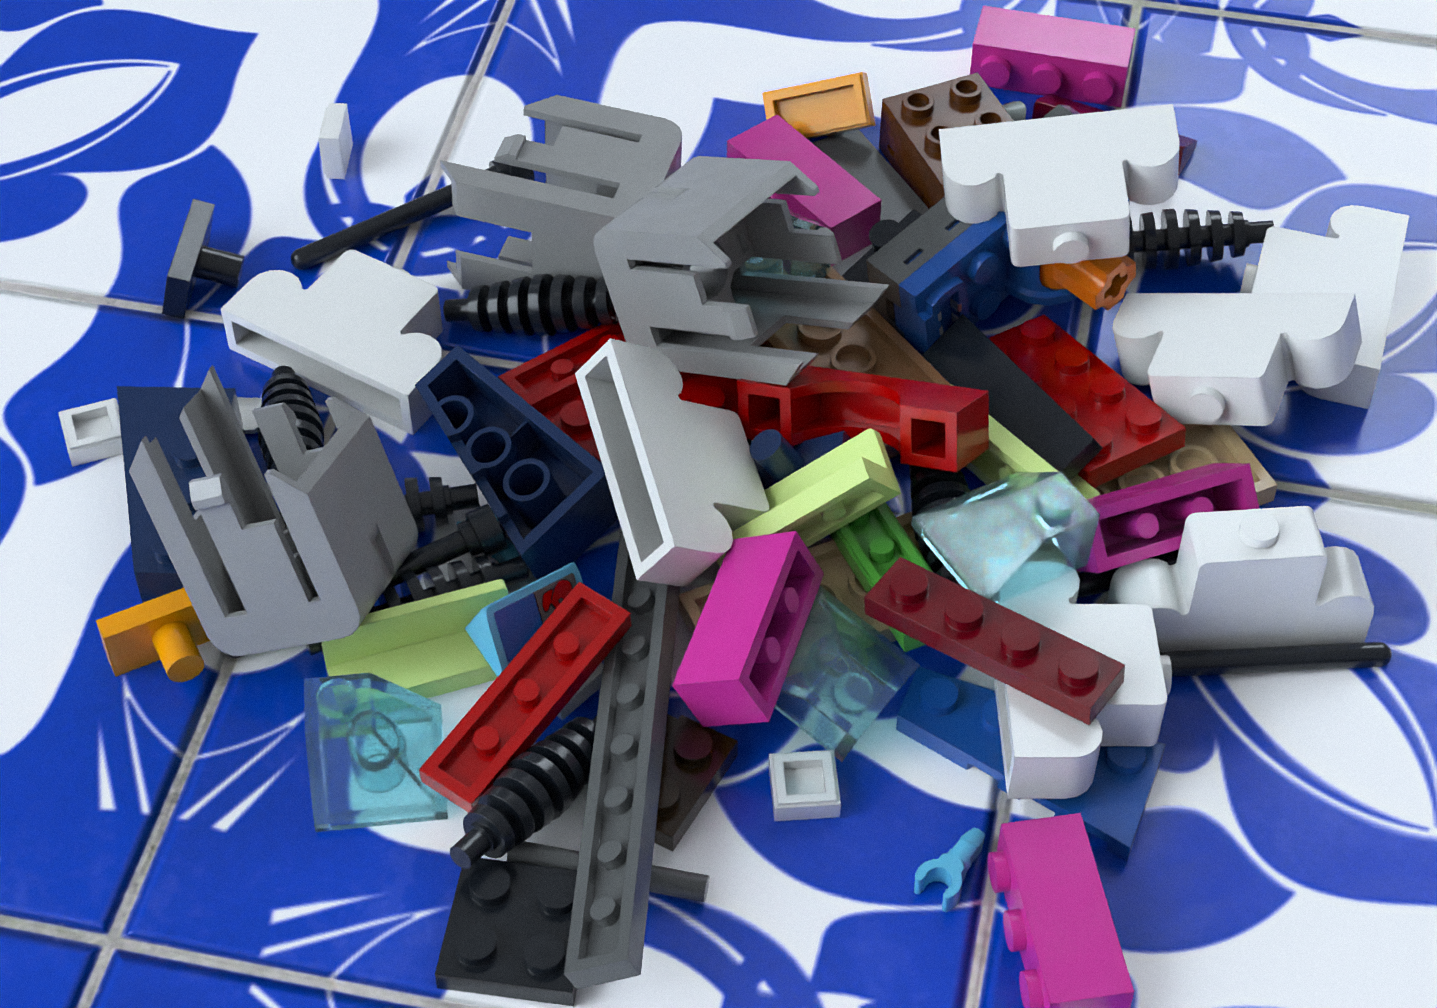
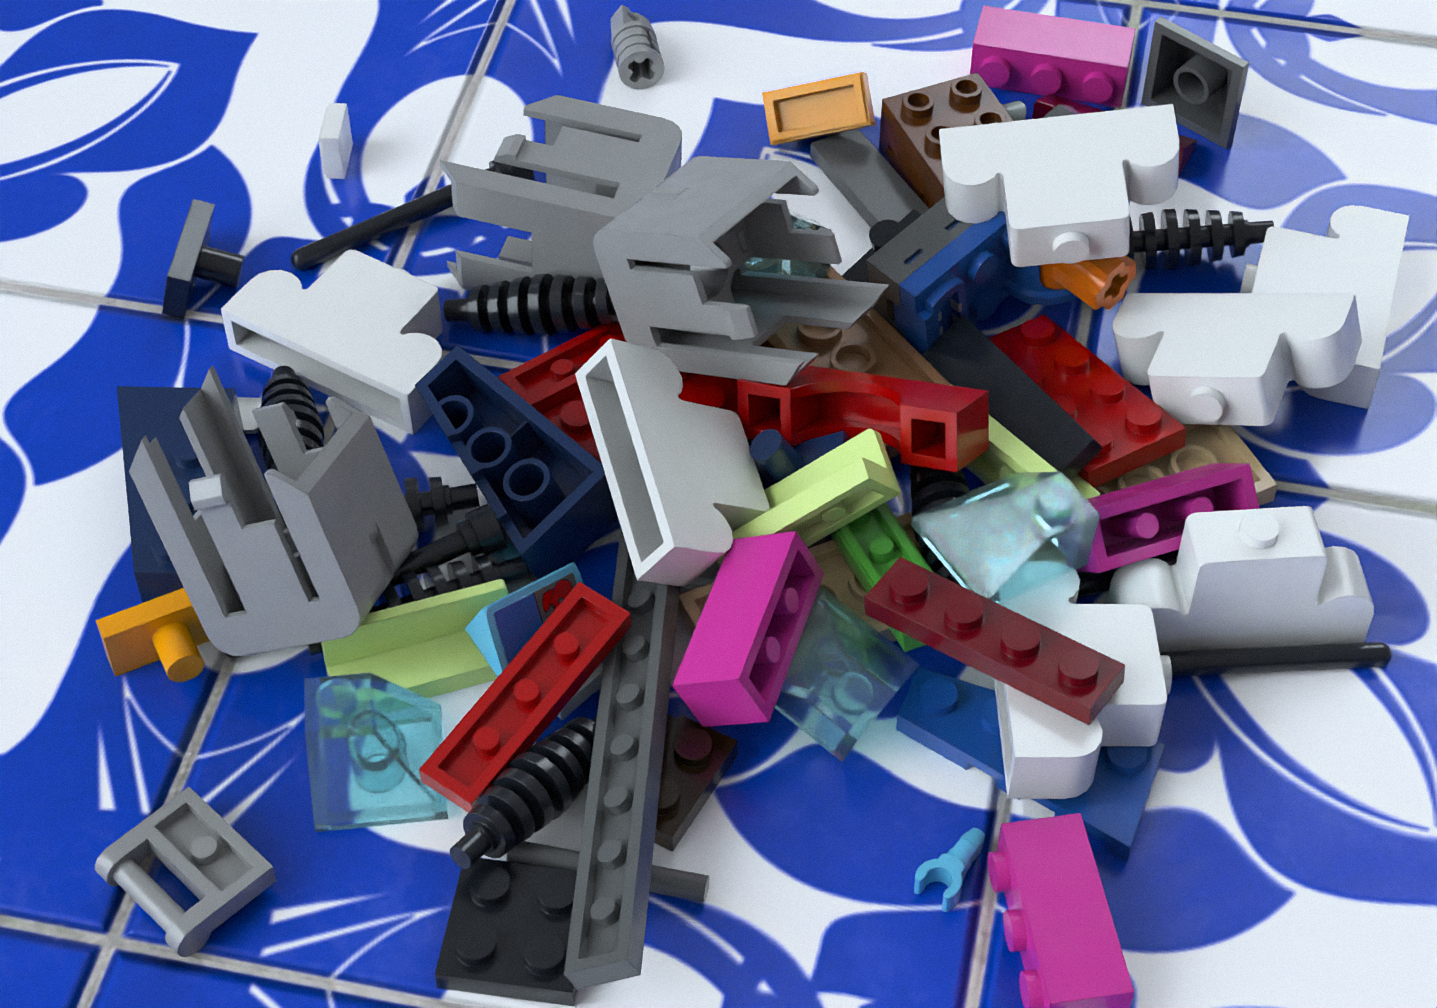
(92, 431): white tile -> none
(202, 855): none -> light grey plate
(635, 49): none -> light grey hinge
(804, 785): white tile -> none
(842, 201): dark pink brick -> none
(1197, 79): none -> dark grey slope

